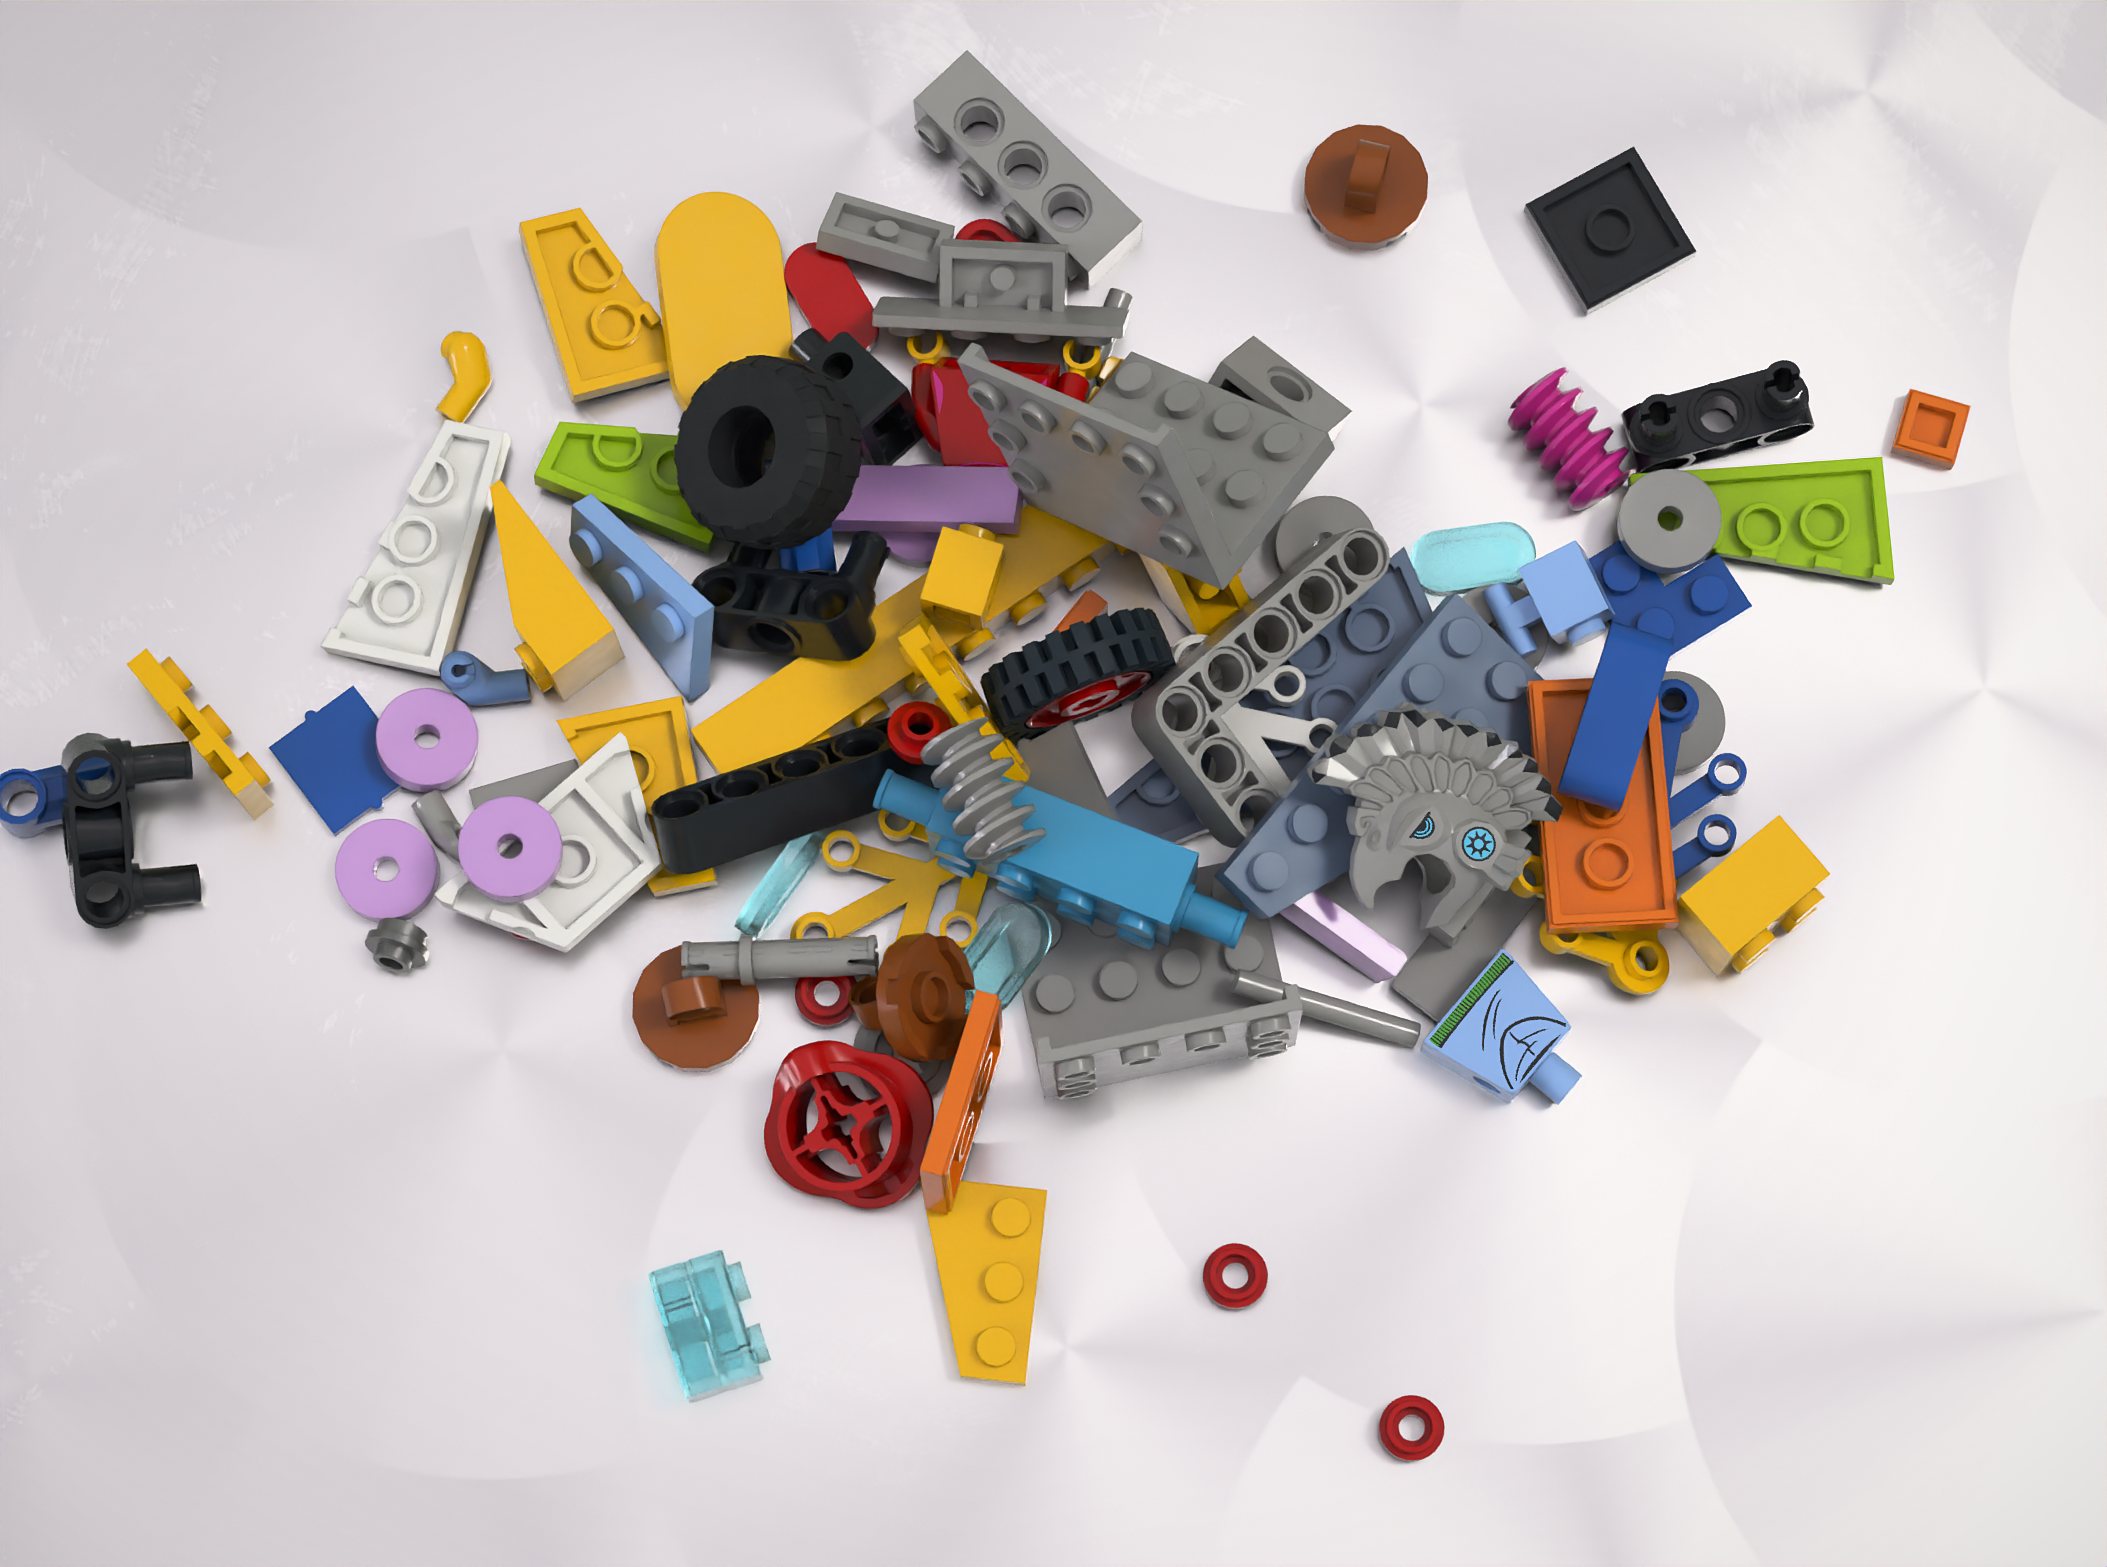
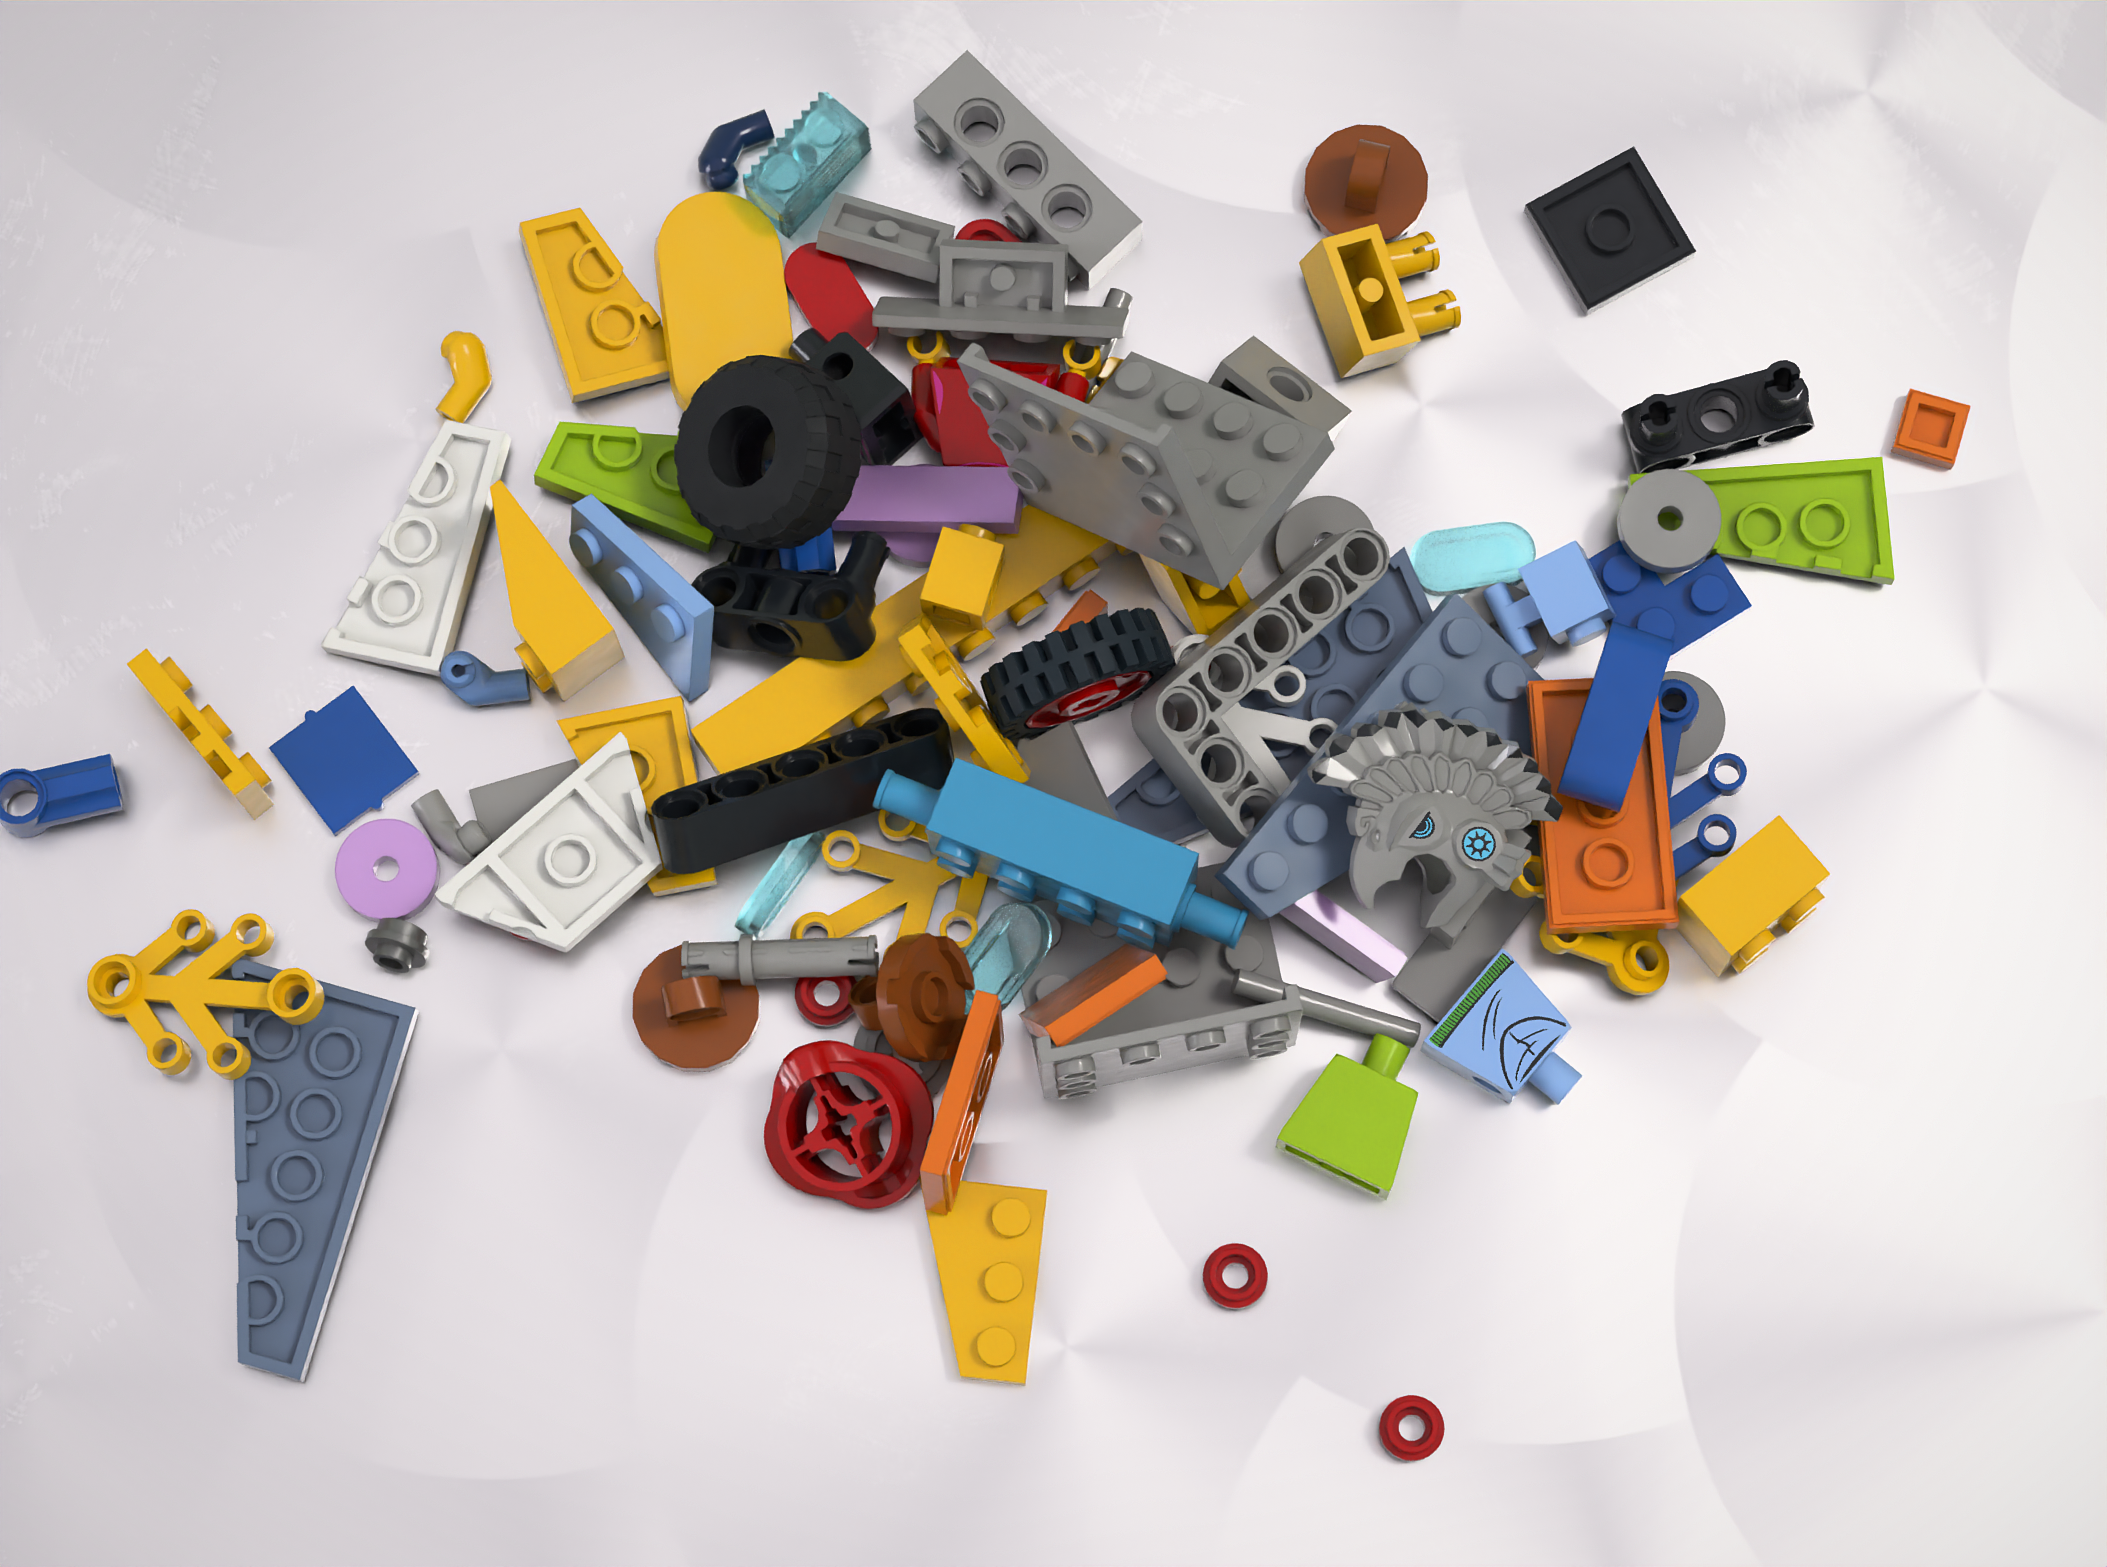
(101, 832): black piece -> none
(197, 988): none -> yellow plant
(303, 1155): none -> sand blue wing
(431, 712): lavender piece -> none
(506, 820): lavender piece -> none
(708, 1326): clear light blue brick -> none
(726, 145): none -> dark blue arm
(807, 163): none -> clear light blue brick
(903, 740): red plate -> none
(980, 793): light grey piece -> none
(1094, 995): none -> orange tile
(1355, 1118): none -> lime torso
(1362, 300): none -> yellow brick
(1568, 441): dark pink piece -> none

